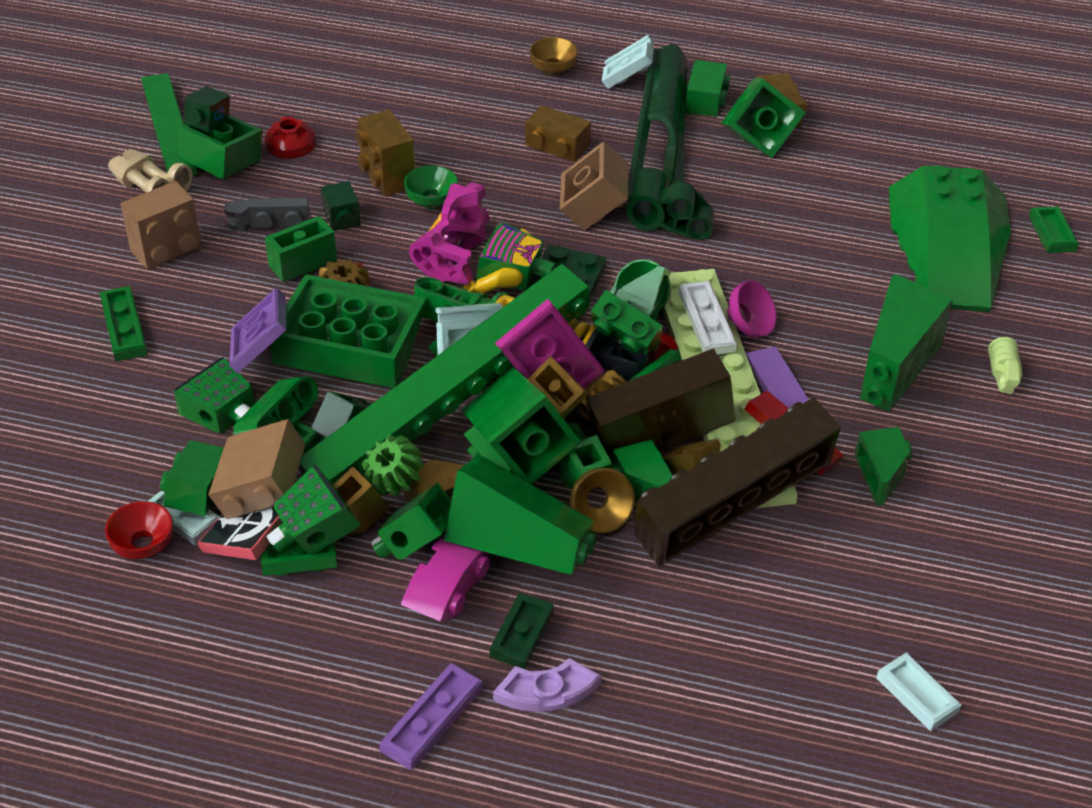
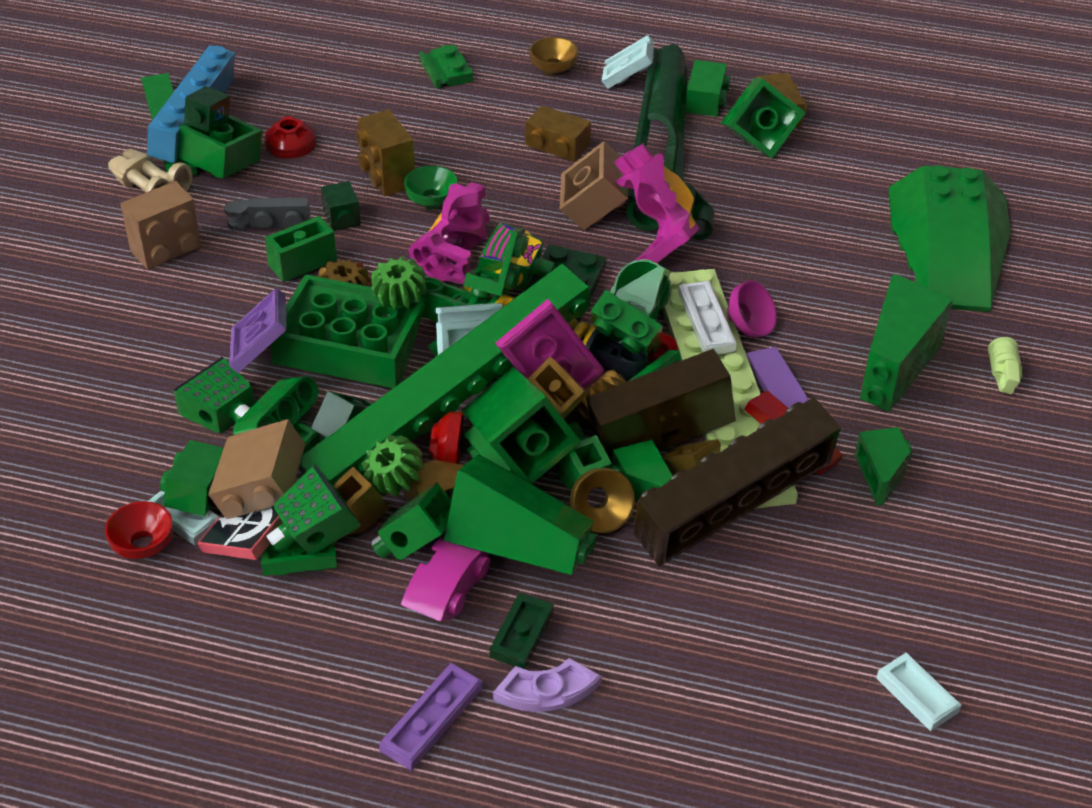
(123, 323): green tile -> none
(213, 70): none -> dark azure brick
(398, 282): none -> bright green gear
(446, 66): none -> green plate
(447, 438): none -> red piece
(487, 282): none -> green bracket
(659, 196): none -> dark pink hips
(1053, 229): green tile -> none

